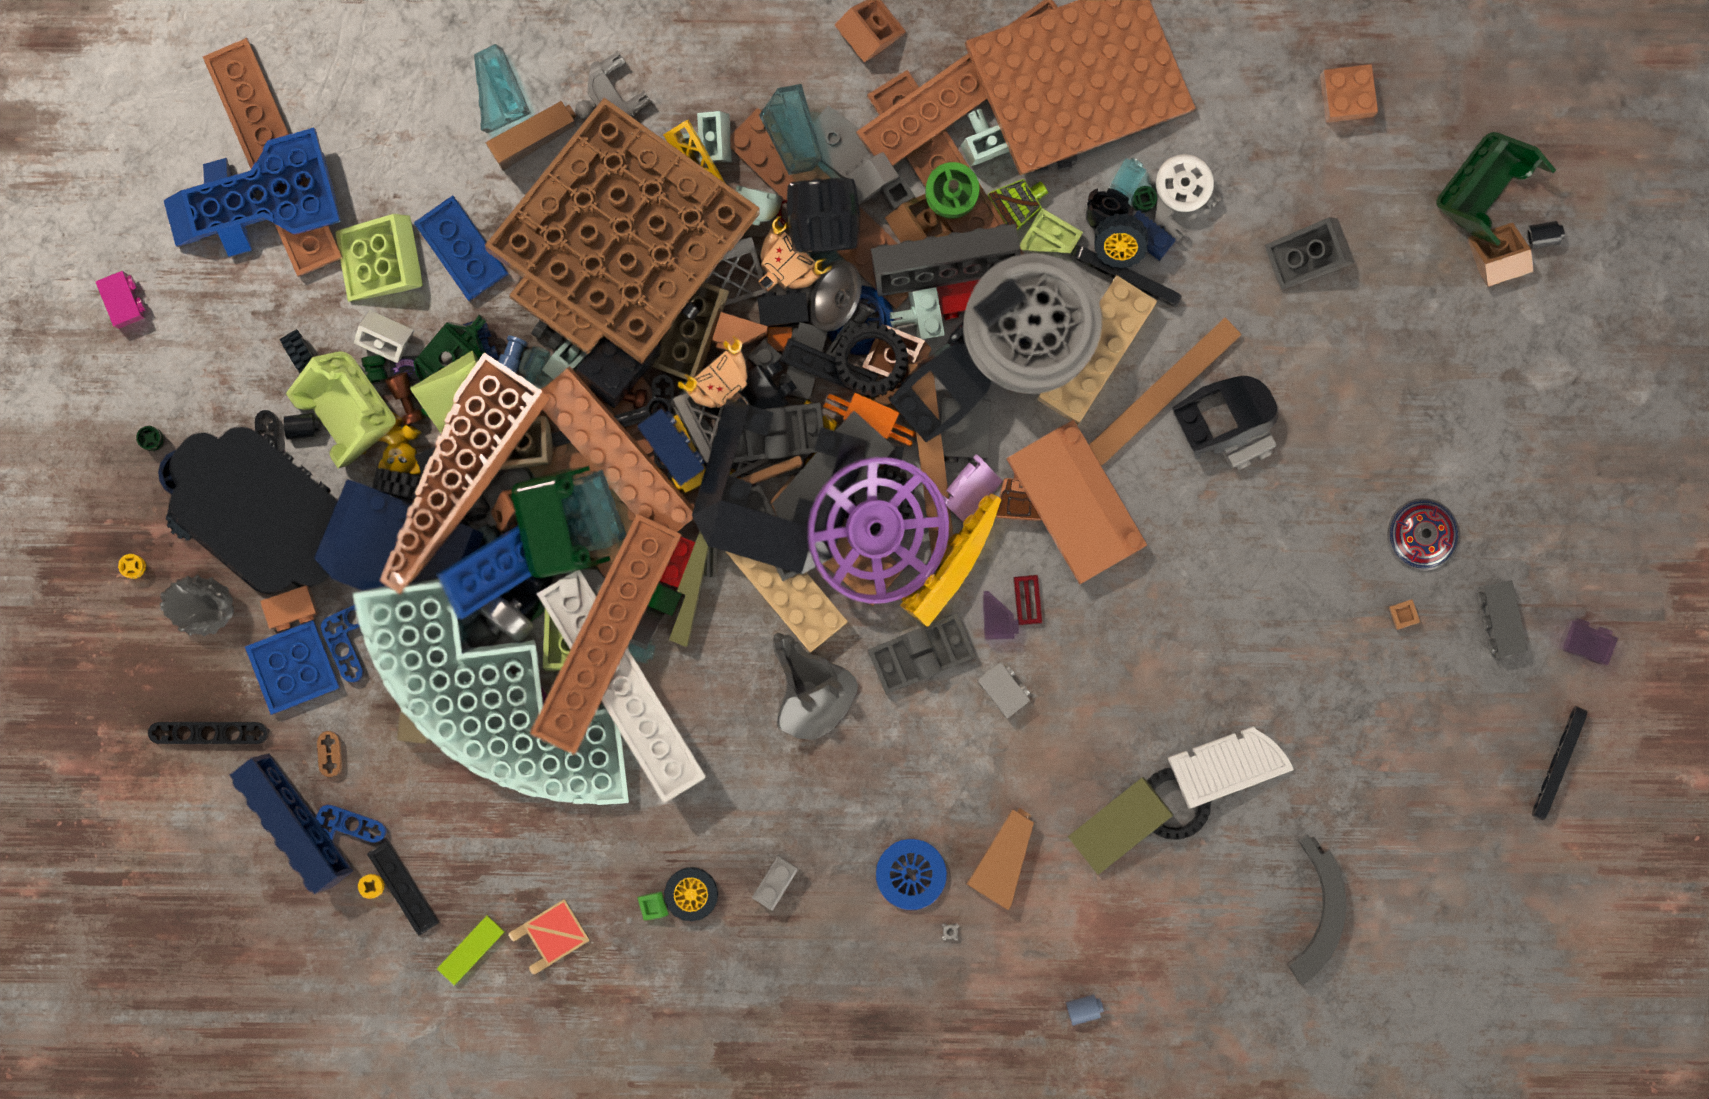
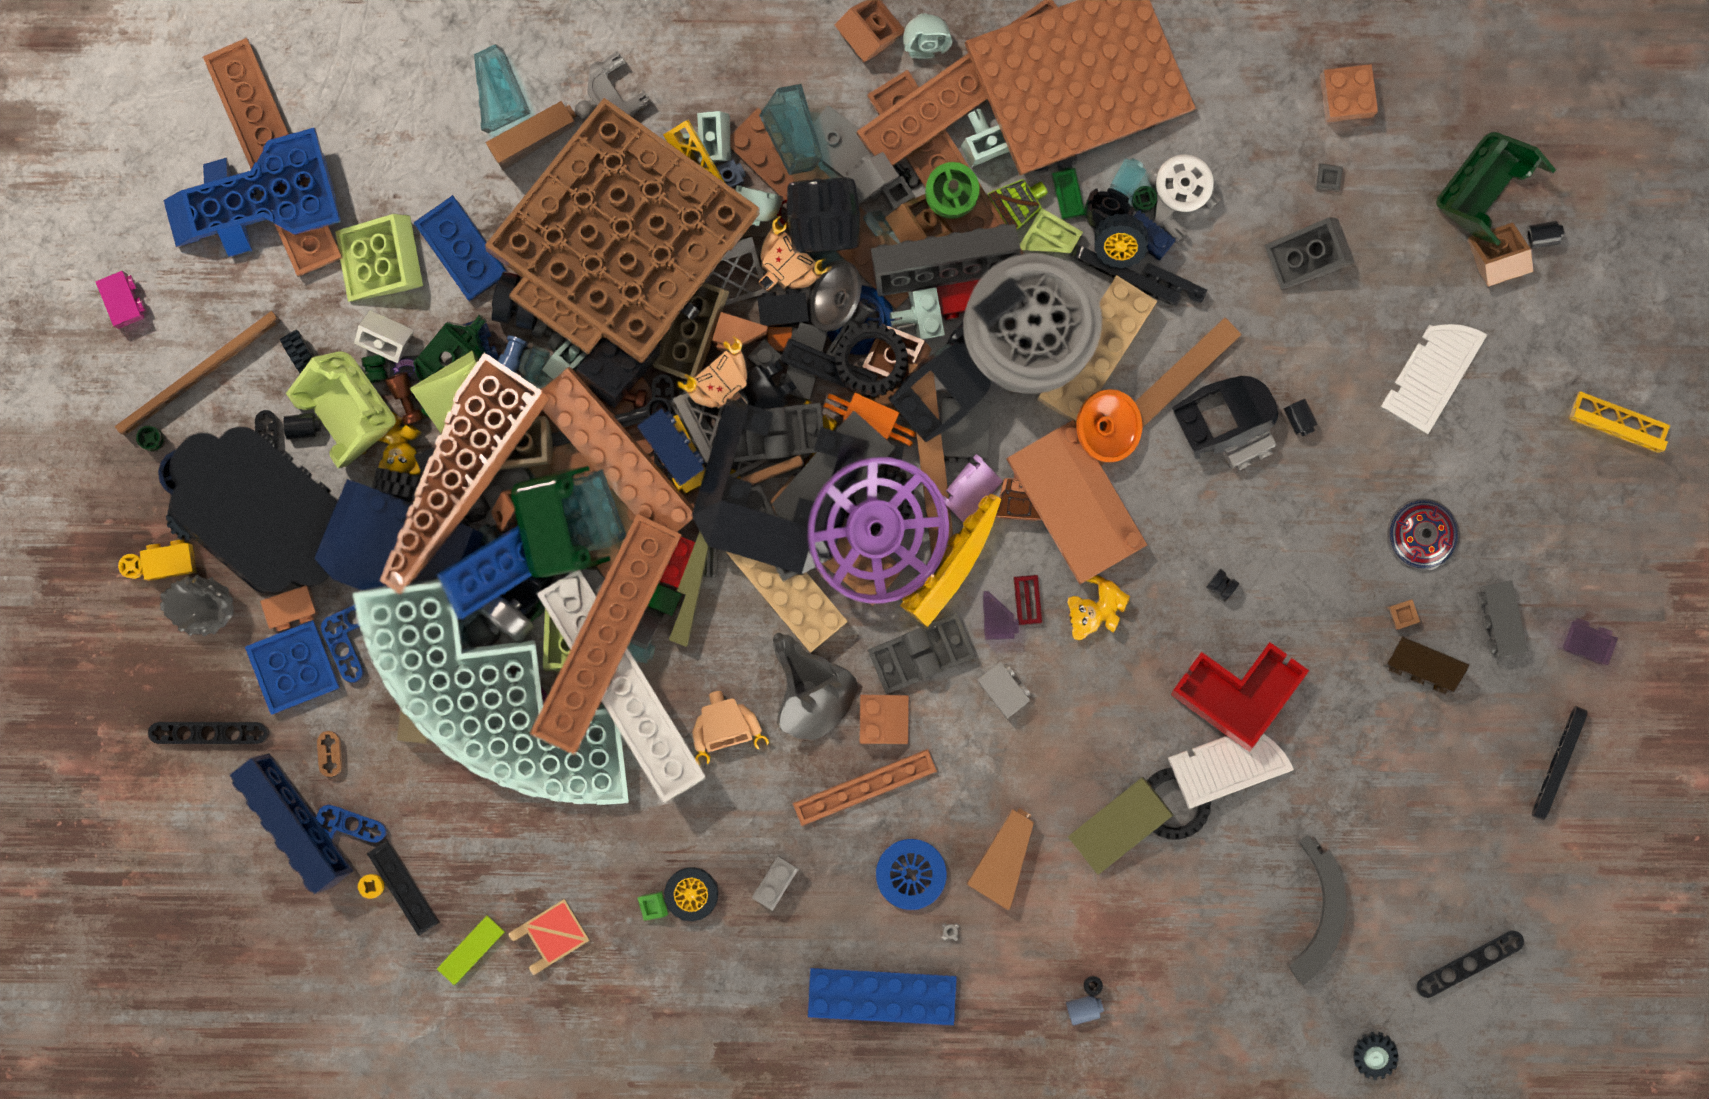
(168, 561): none -> yellow brick
(197, 373): none -> medium nougat tile
(504, 306): none -> black wheel
(724, 725): none -> light nougat torso
(737, 173): none -> sand blue brick
(864, 787): none -> nougat tile
(877, 223): none -> clear light blue tile
(882, 996): none -> blue plate
(884, 719): none -> nougat slope
(905, 172): none -> black hand
(926, 36): none -> light aqua cylinder
(1068, 194): none -> green tile
(1088, 615): none -> yellow animal
(1099, 985): none -> black pin
(1120, 425): none -> orange dish
(1176, 283): none -> black hinge
(1222, 585): none -> black wheel
(1238, 706): none -> red piece
(1301, 417): none -> black brick
(1328, 177): none -> dark grey tile
(1375, 1055): none -> black wheel
(1425, 665): none -> dark brown slope
(1433, 374): none -> white piece
(1481, 963): none -> black beam
(1619, 429): none -> yellow fence

